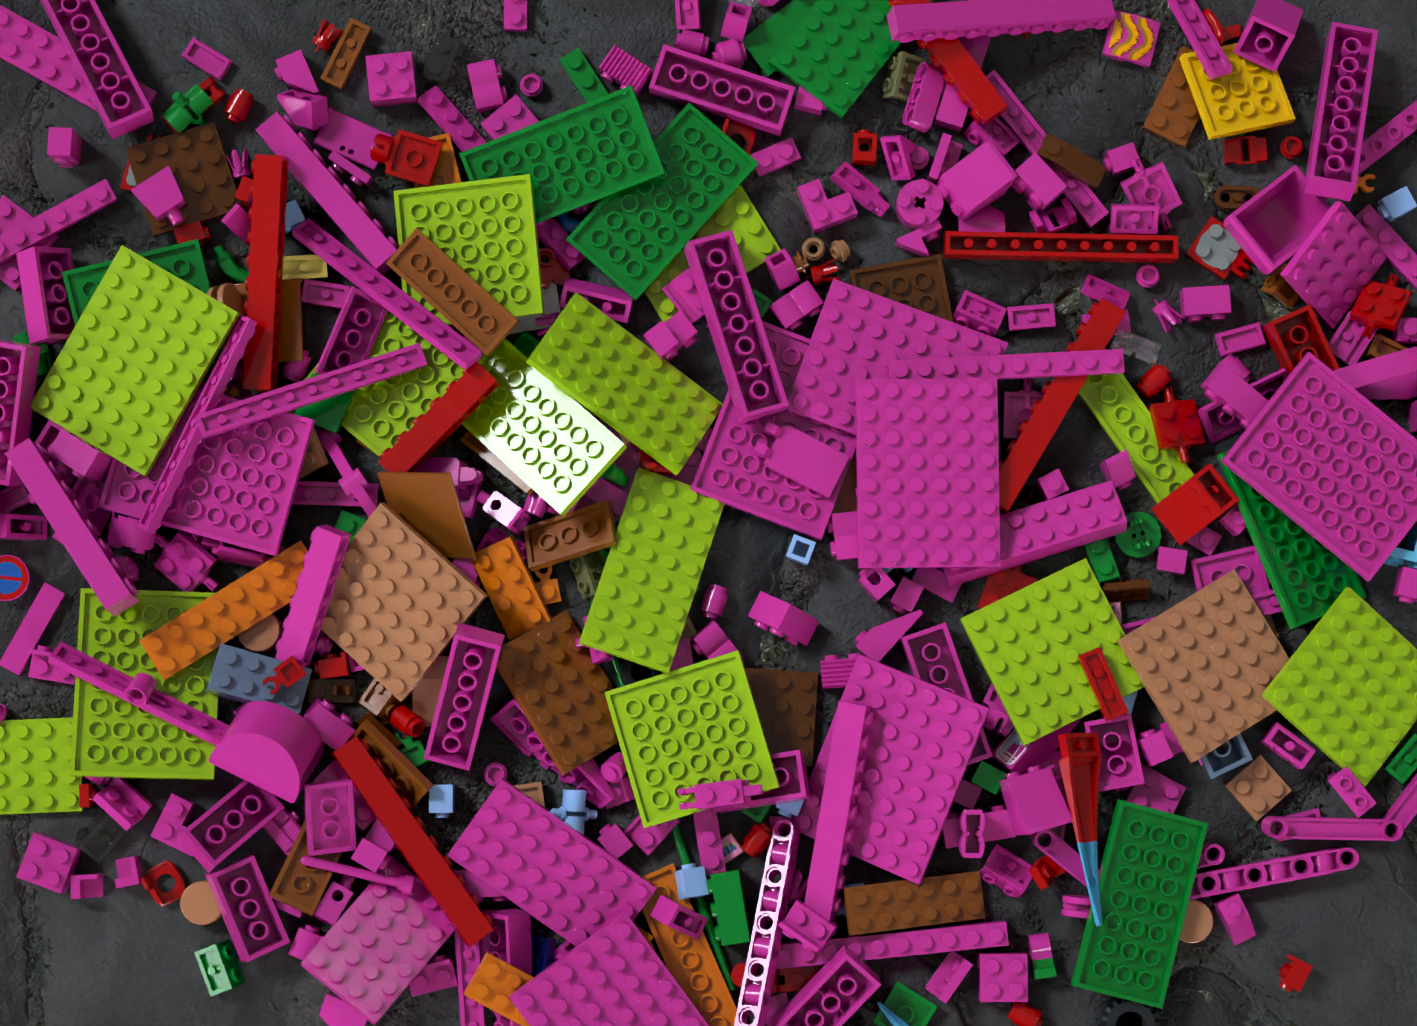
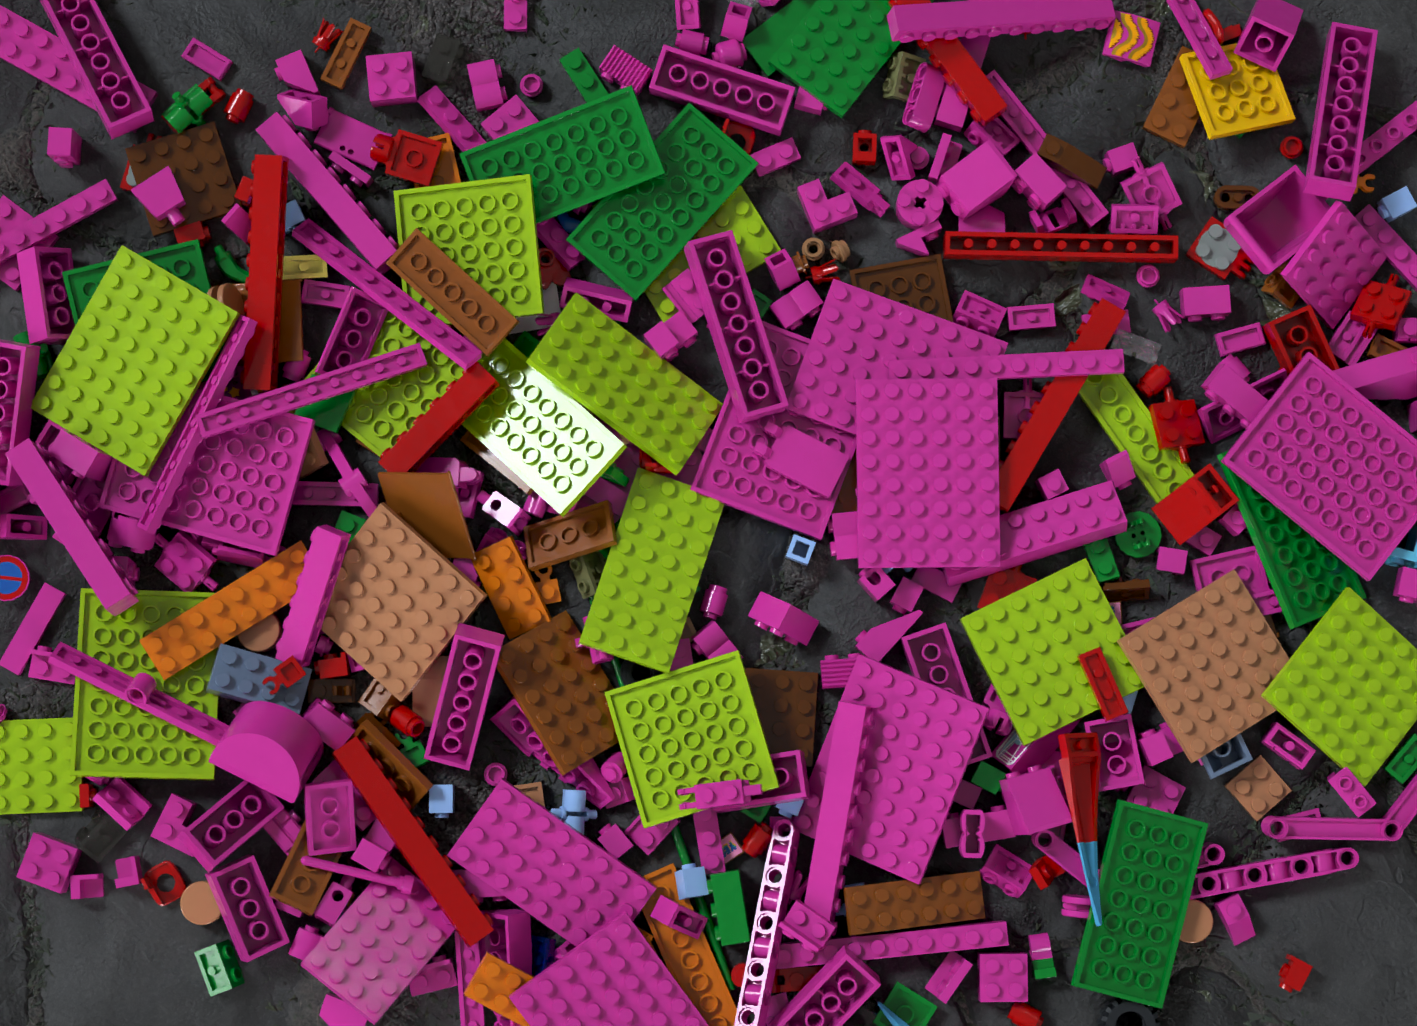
(239, 170): dark pink piece -> none
(1234, 154): red piece -> none

